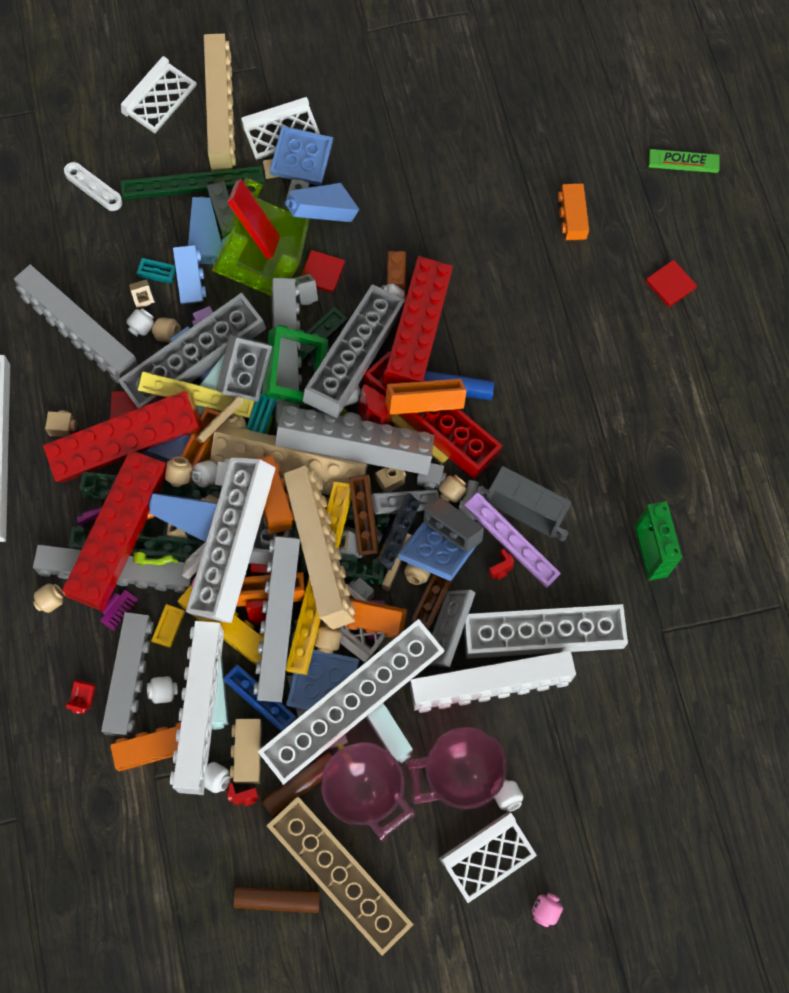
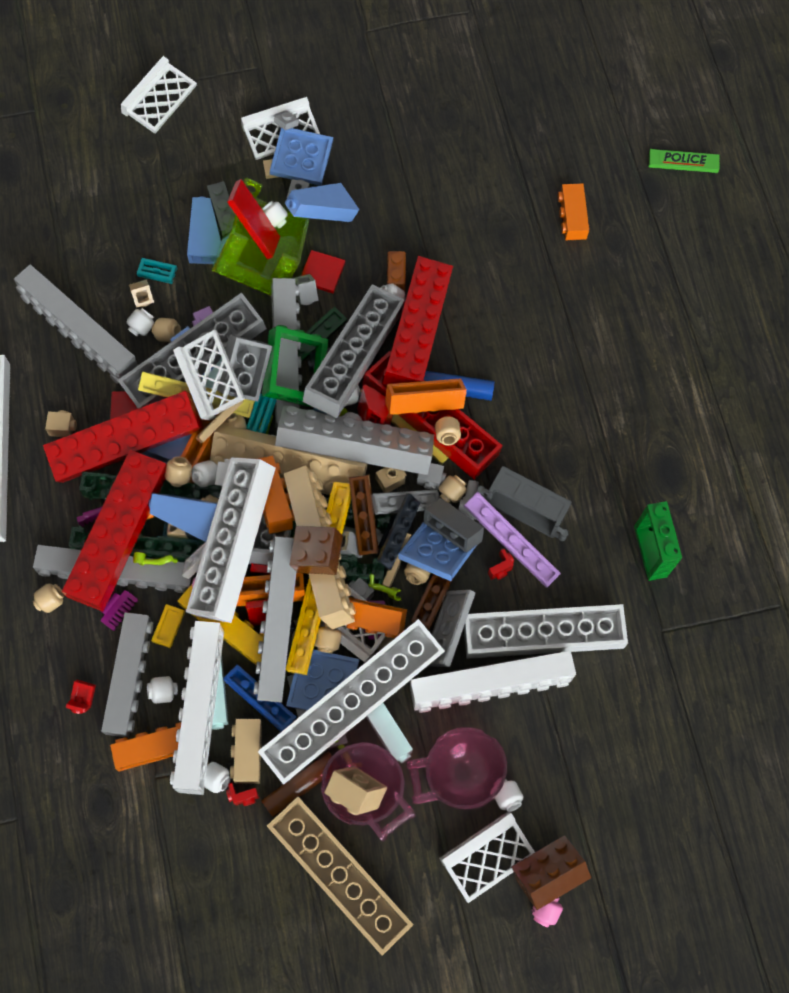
(93, 186): white plate -> none
(187, 182): dark green plate -> none
(189, 274): light blue brick -> none
(197, 385): none -> white fence
(219, 102): tan brick -> none
(275, 213): none -> white head
(276, 899): reddish brown brick -> none
(286, 120): none -> light grey plate
(316, 550): none -> reddish brown brick
(355, 790): none -> tan brick
(390, 591): none -> lime piece
(447, 430): none -> tan head
(551, 872): none -> reddish brown brick
(671, 283): red tile -> none

